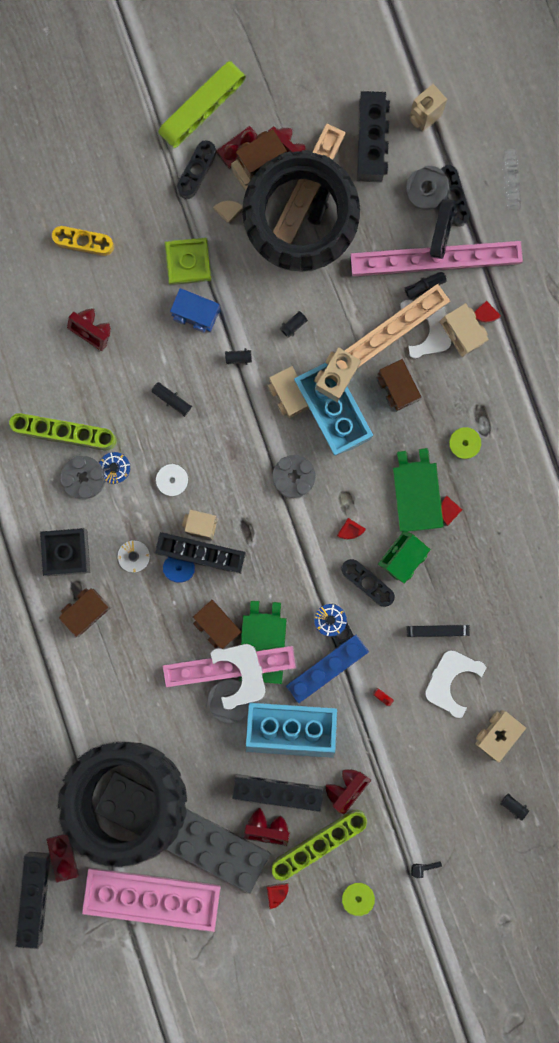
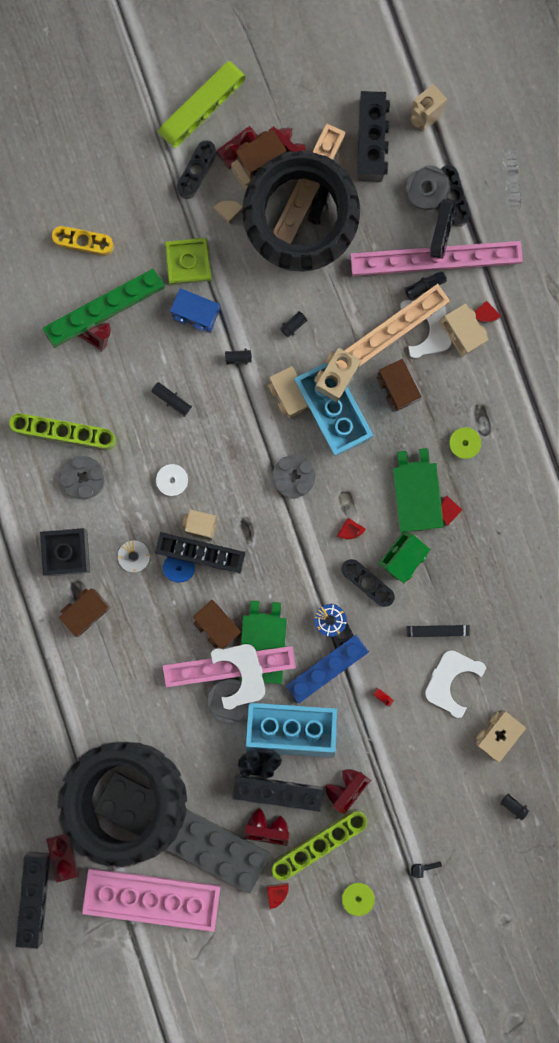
(103, 308): none -> green plate
(115, 467): blue piece -> none
(259, 762): none -> black dish

